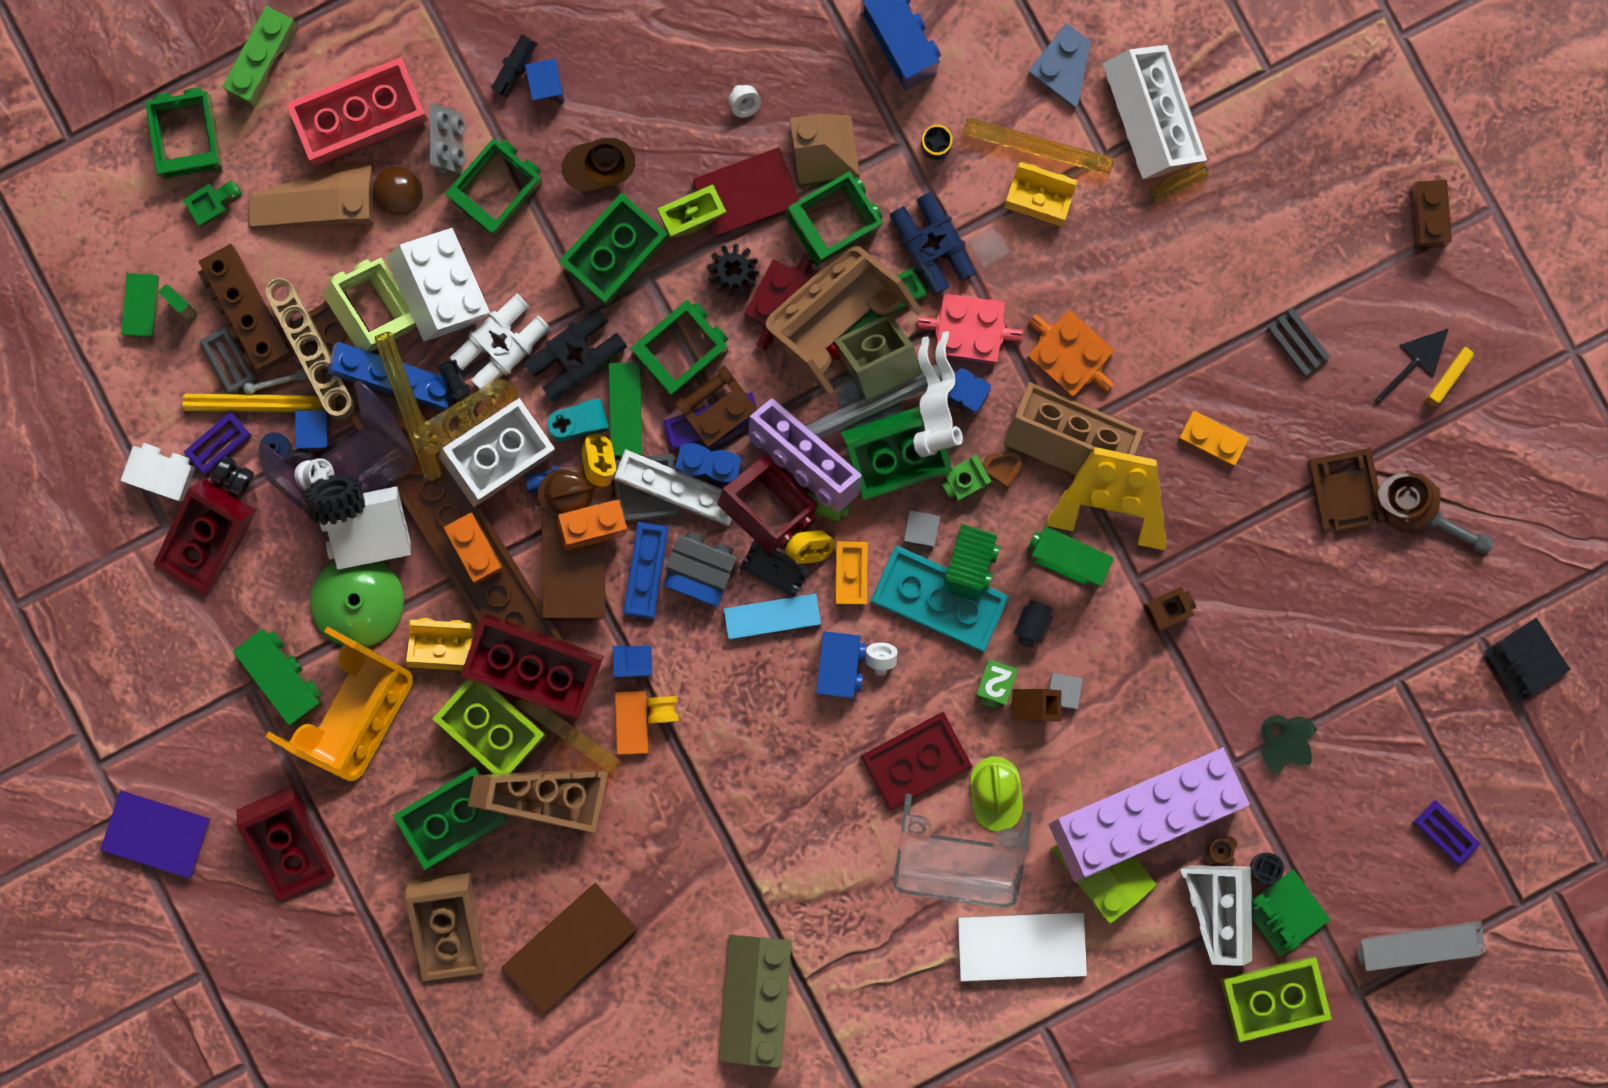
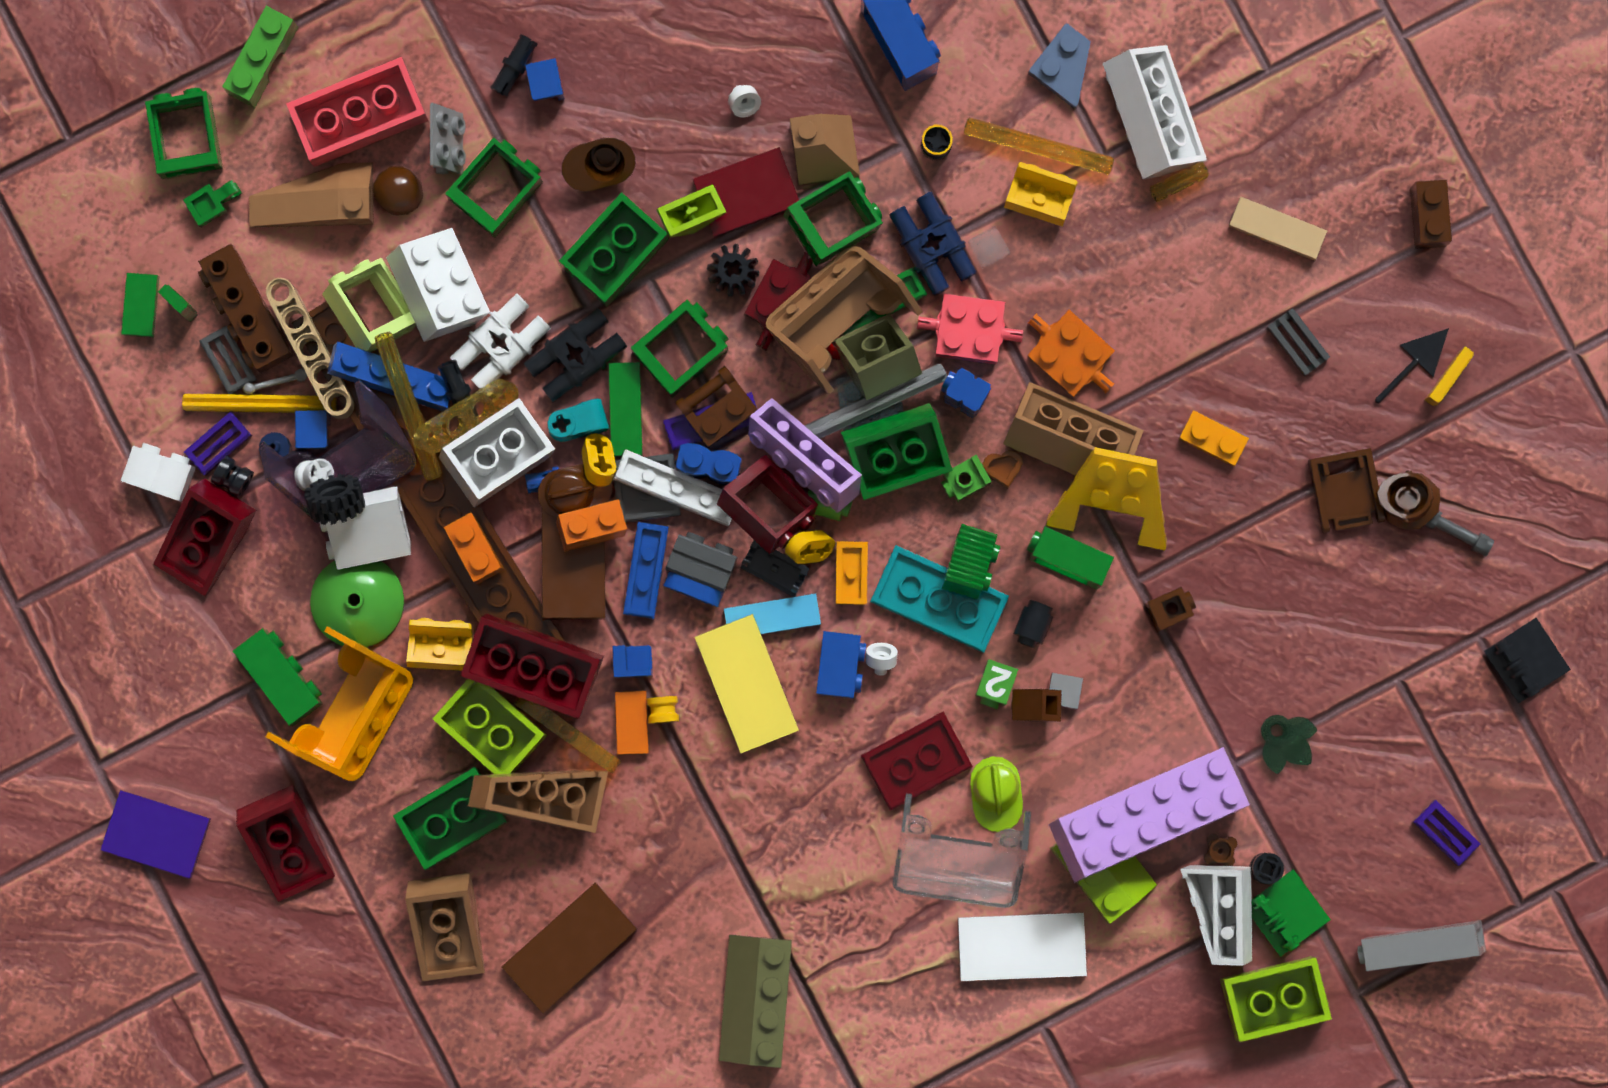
(746, 683): none -> light yellow tile
(921, 528): light grey tile -> none
(933, 404): white flag -> none
(1277, 228): none -> tan tile

